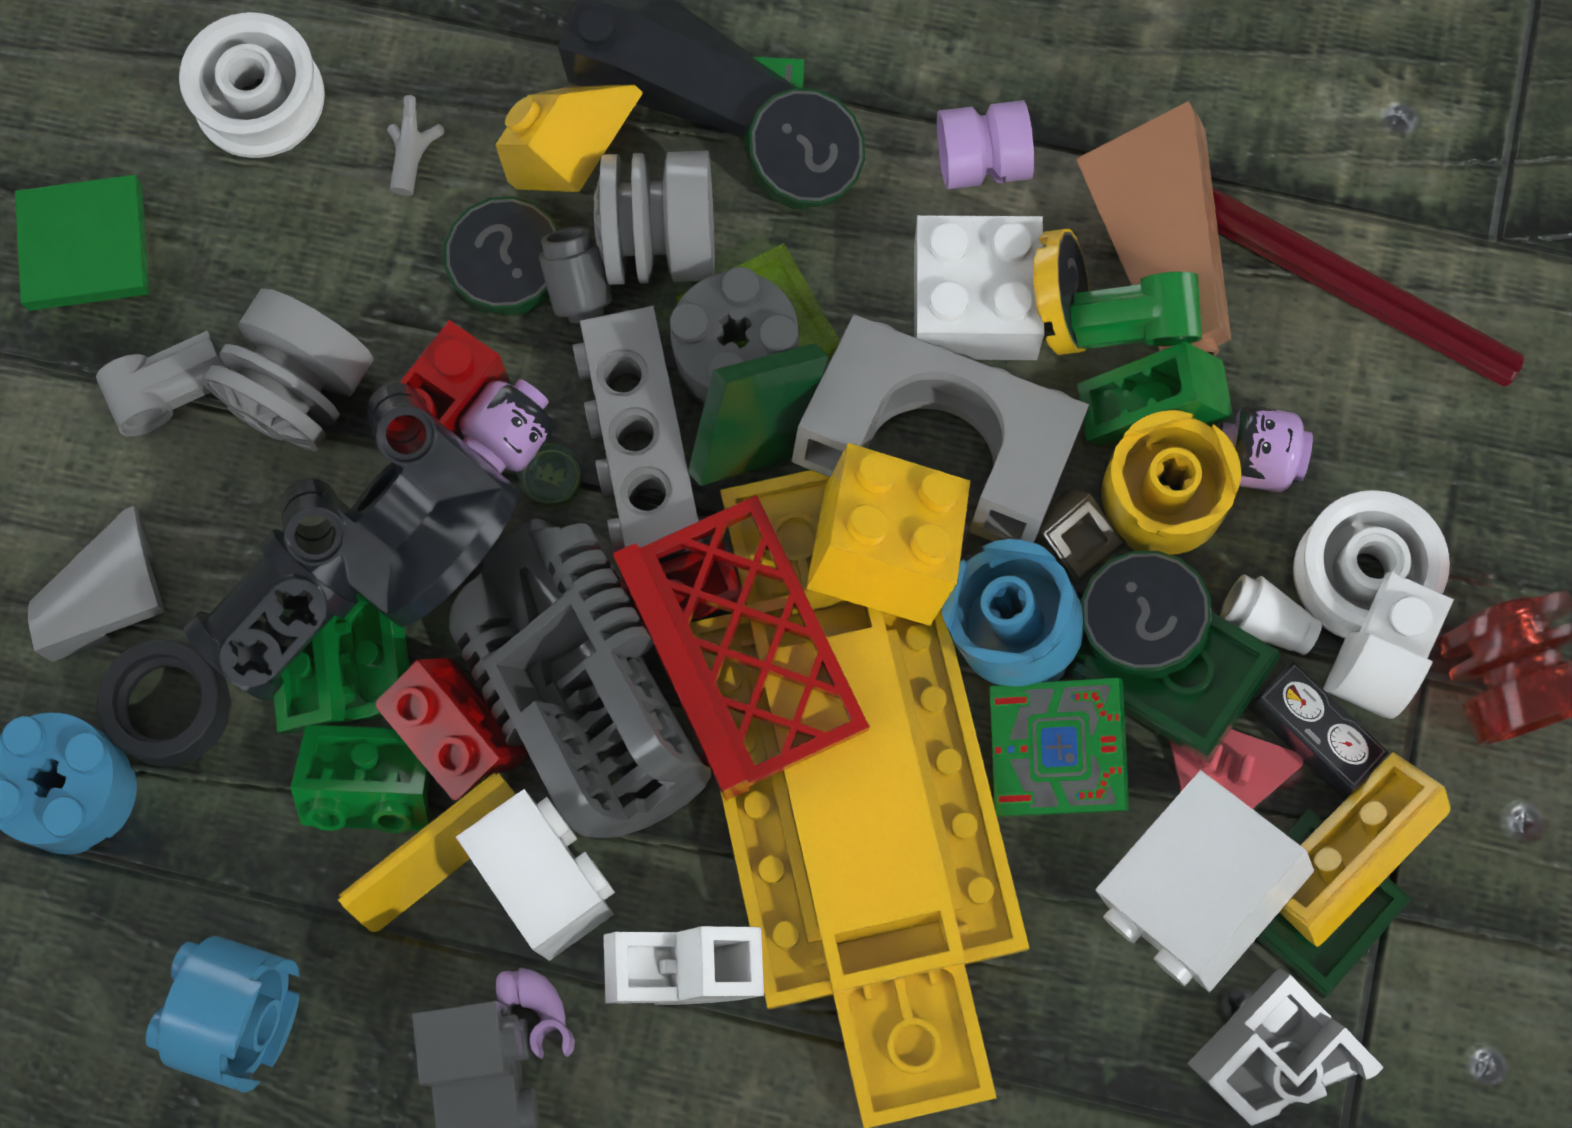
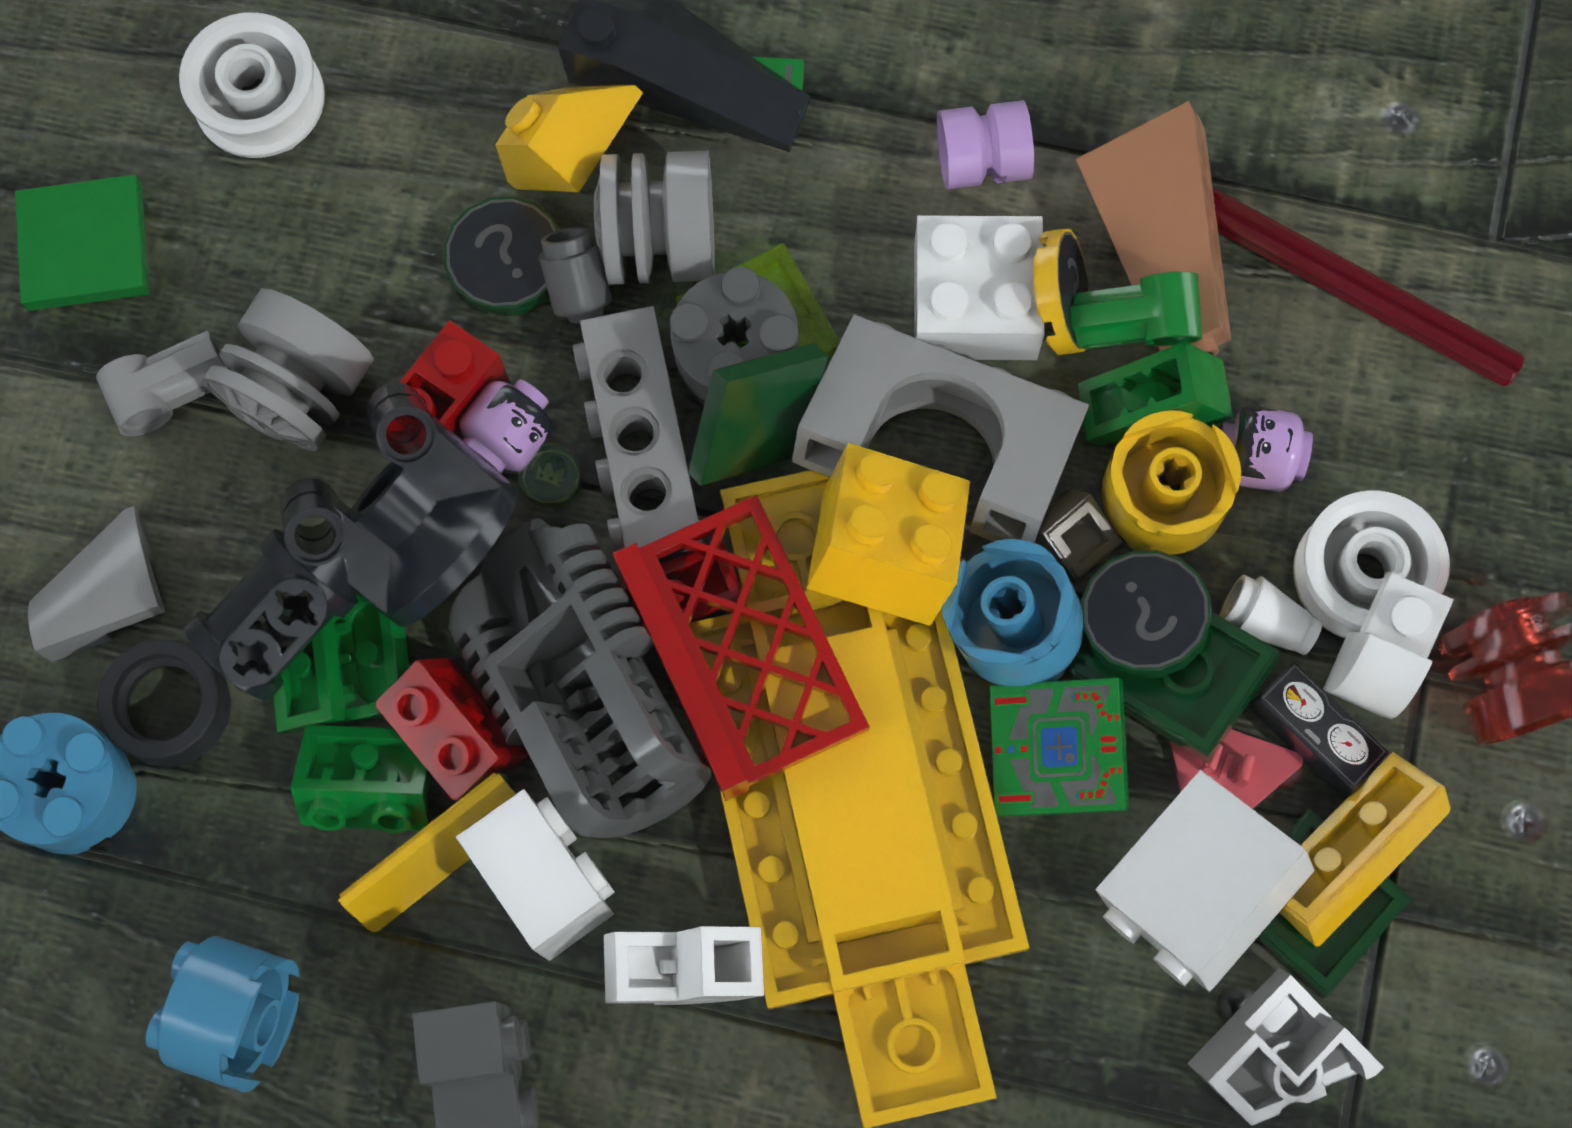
(409, 148): light grey bar -> none
(539, 995): lavender arm -> none
(804, 148): black tile -> none

